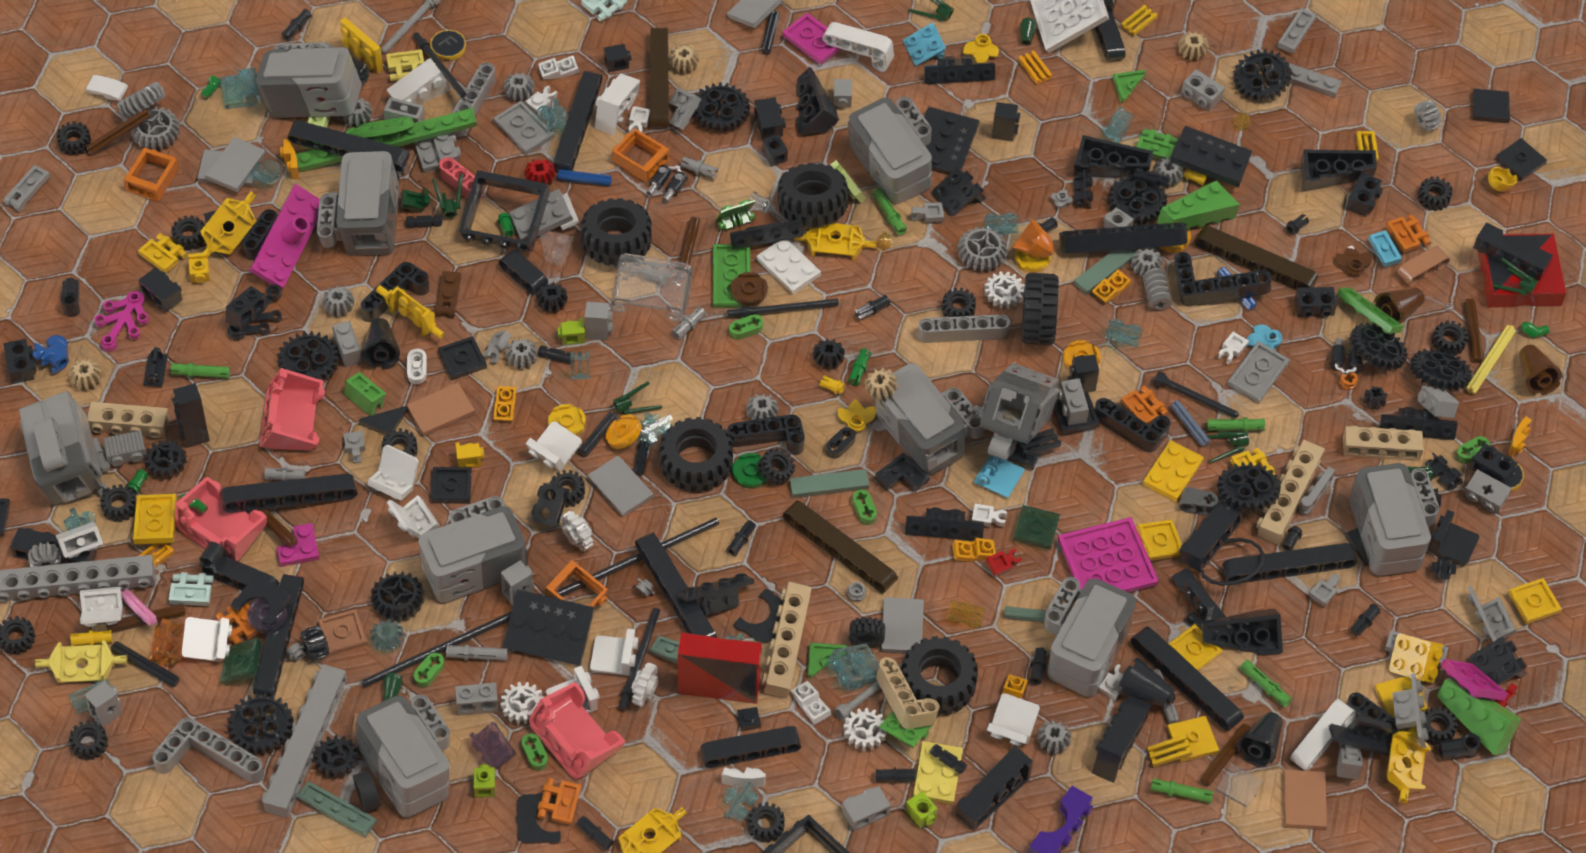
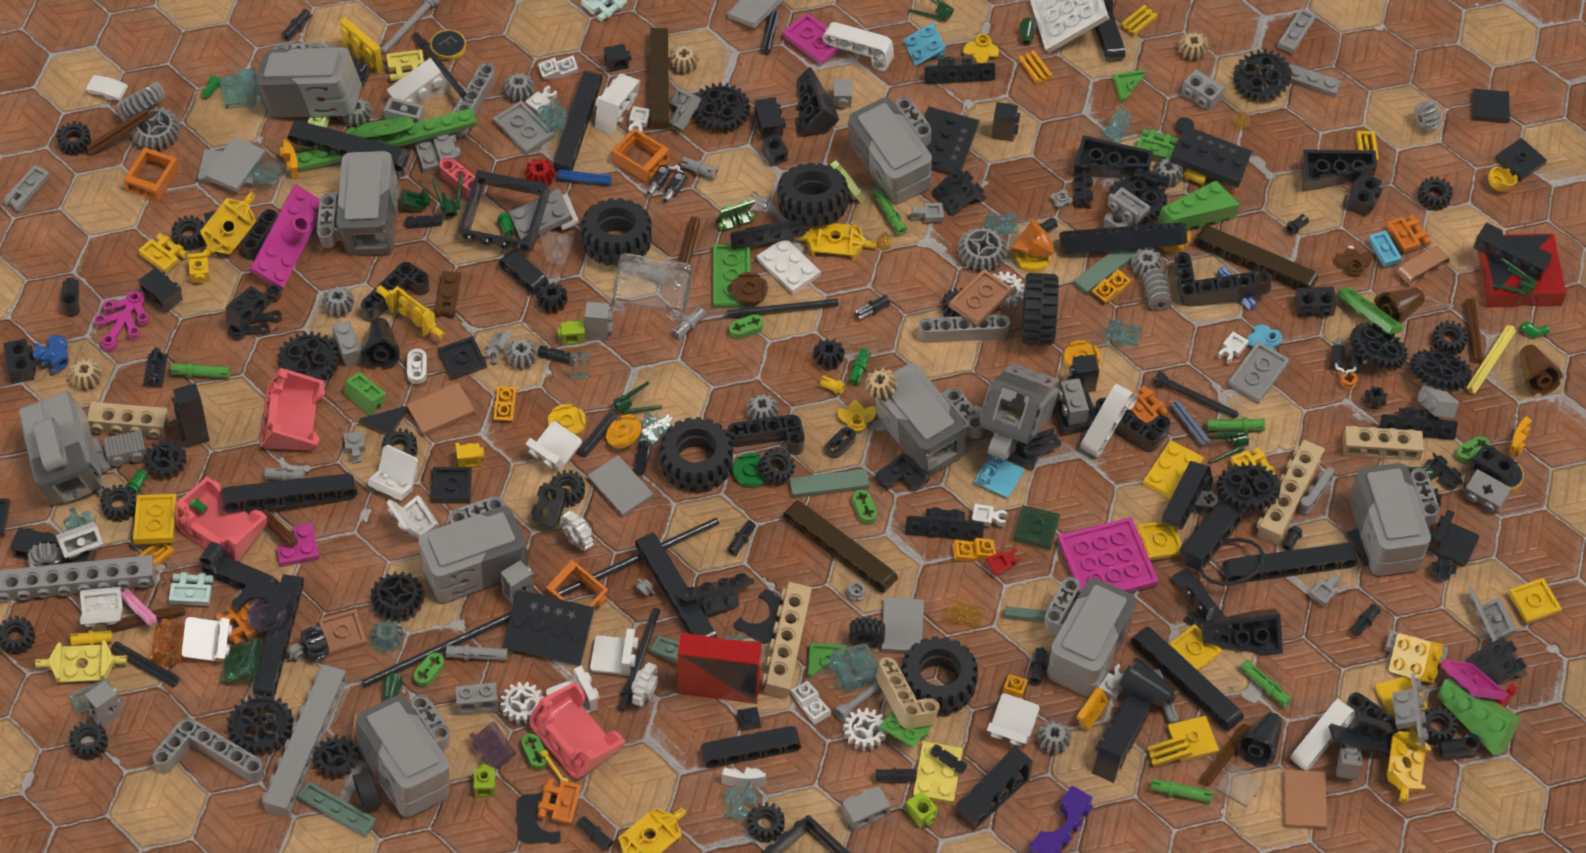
(544, 753): none -> yellow hinge
(980, 297): none -> nougat tile
(1092, 709): none -> light orange tile
(1107, 419): none -> white beam
(1128, 205): none -> light grey bracket
(1181, 122): none -> black tile
(1194, 480): none -> black beam

